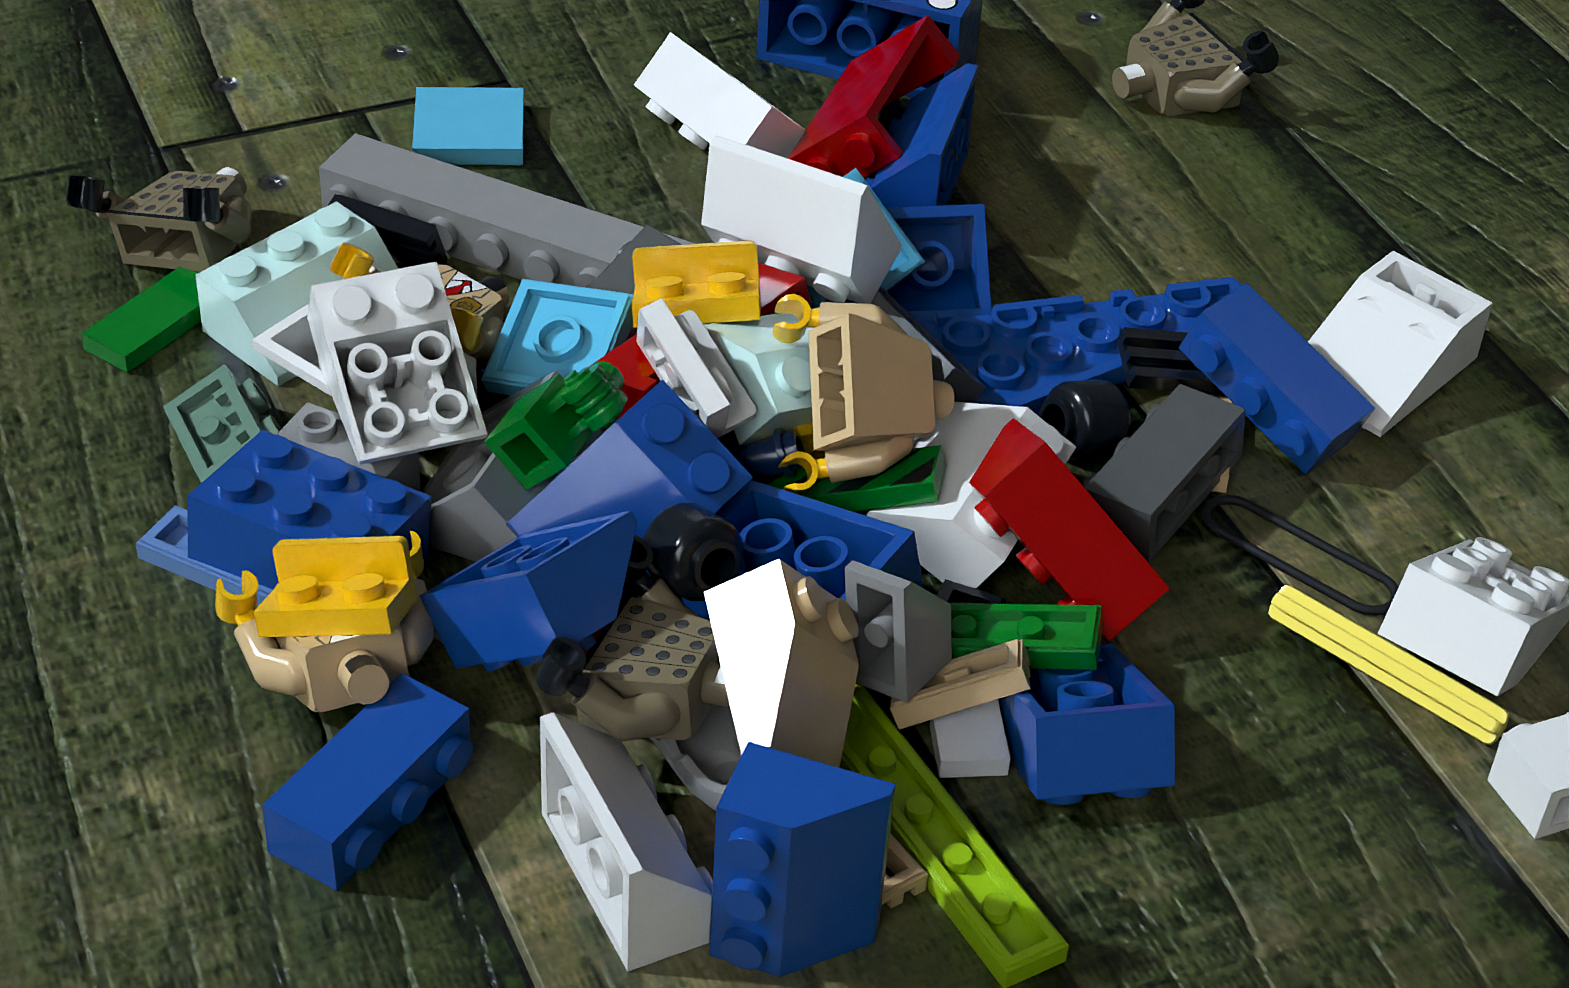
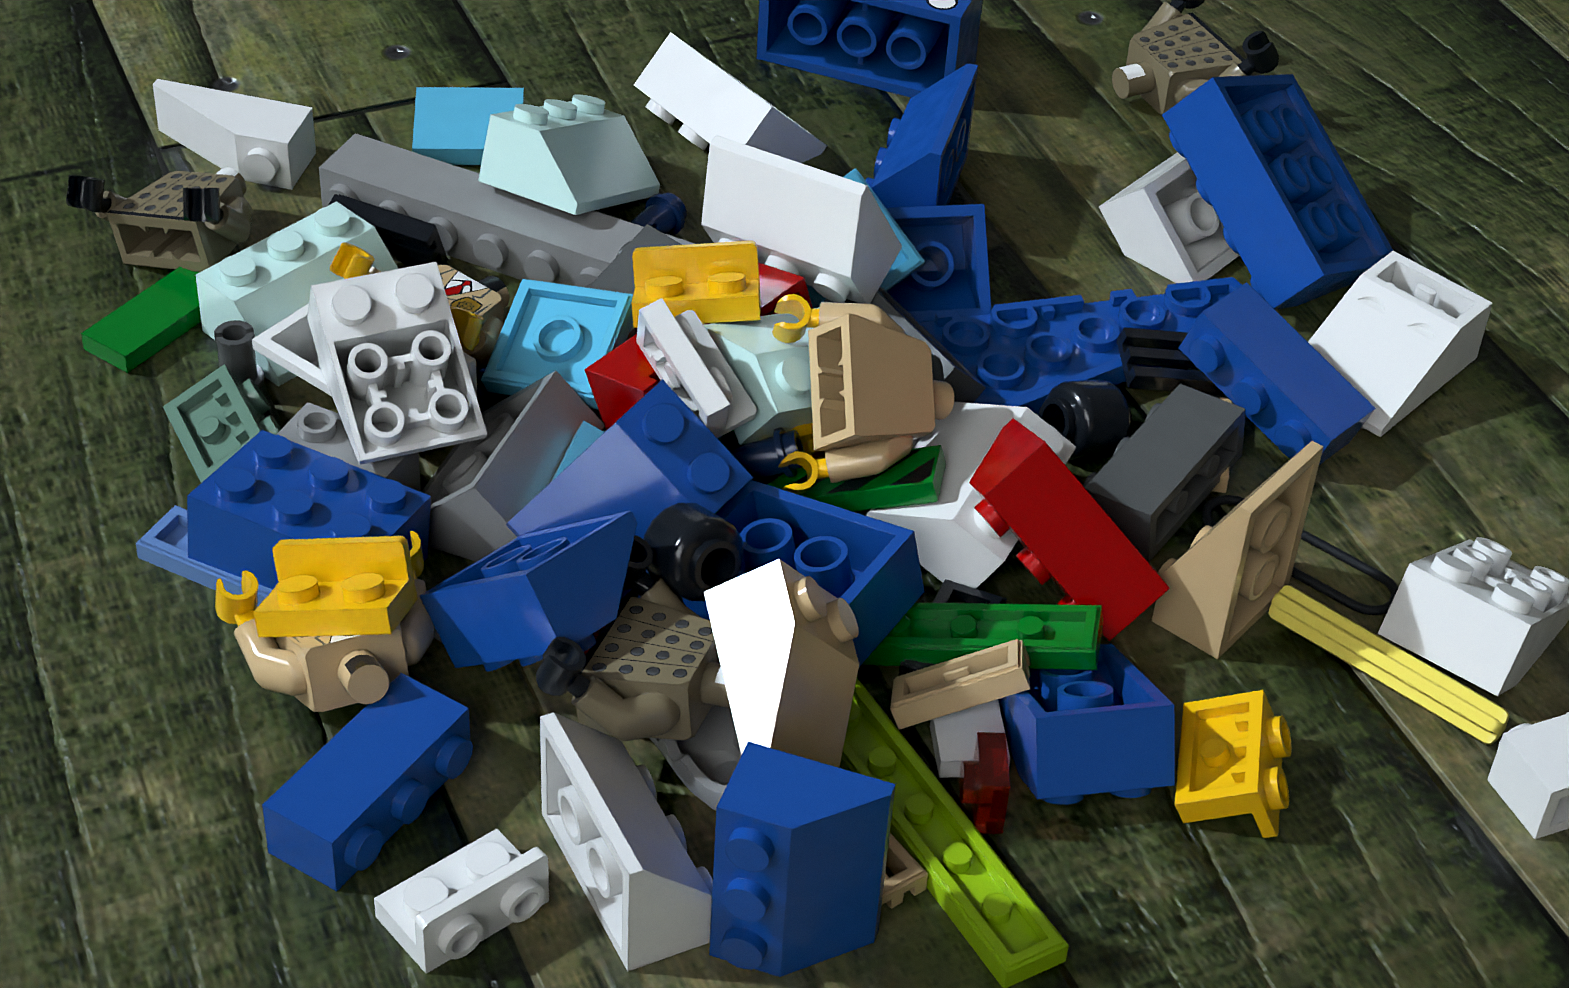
(237, 351): none -> dark grey pin
(254, 135): none -> white slope
(464, 899): none -> white bracket
(556, 420): green brick -> none
(567, 156): none -> light aqua slope
(663, 213): none -> dark blue pin
(846, 126): red panel -> none
(901, 631): light grey slope -> none
(987, 782): none -> clear red plate
(1169, 224): none -> white slope
(1233, 761): none -> yellow bracket
(1240, 562): none -> tan slope
(1276, 186): none -> blue slope

